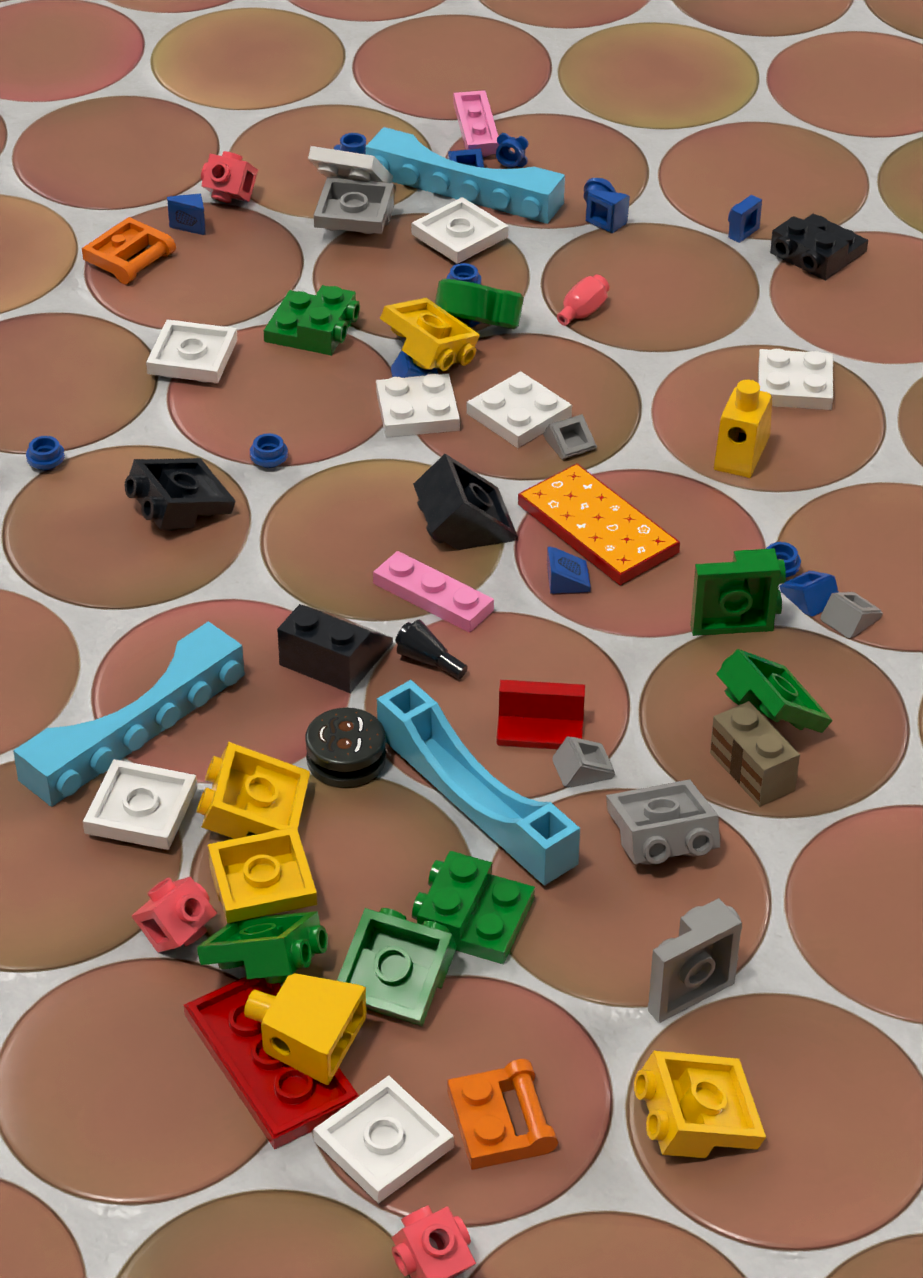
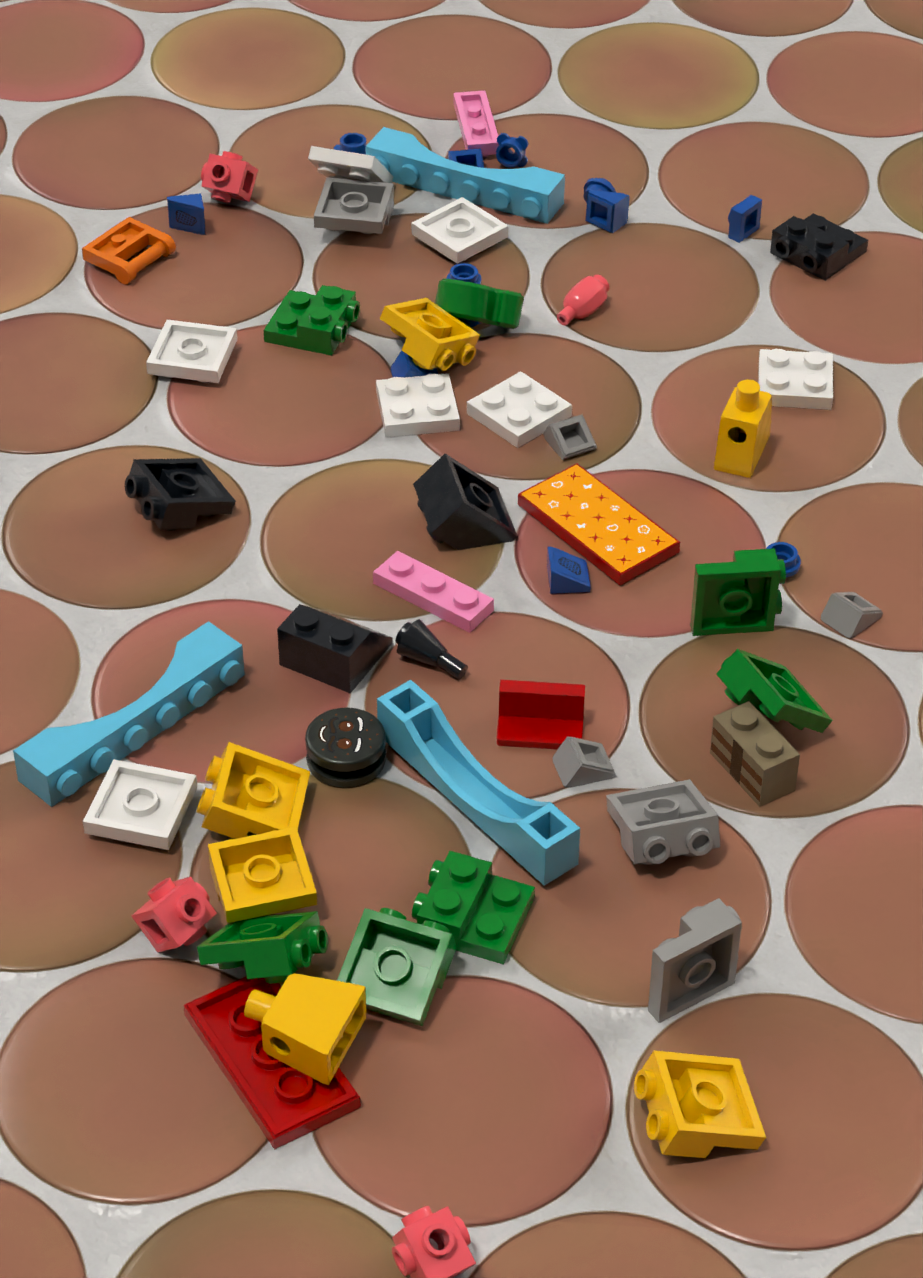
(45, 453): blue plate -> none
(268, 450): blue plate -> none
(383, 1139): white plate -> none
(486, 1121): orange plate -> none
(810, 591): blue slope -> none

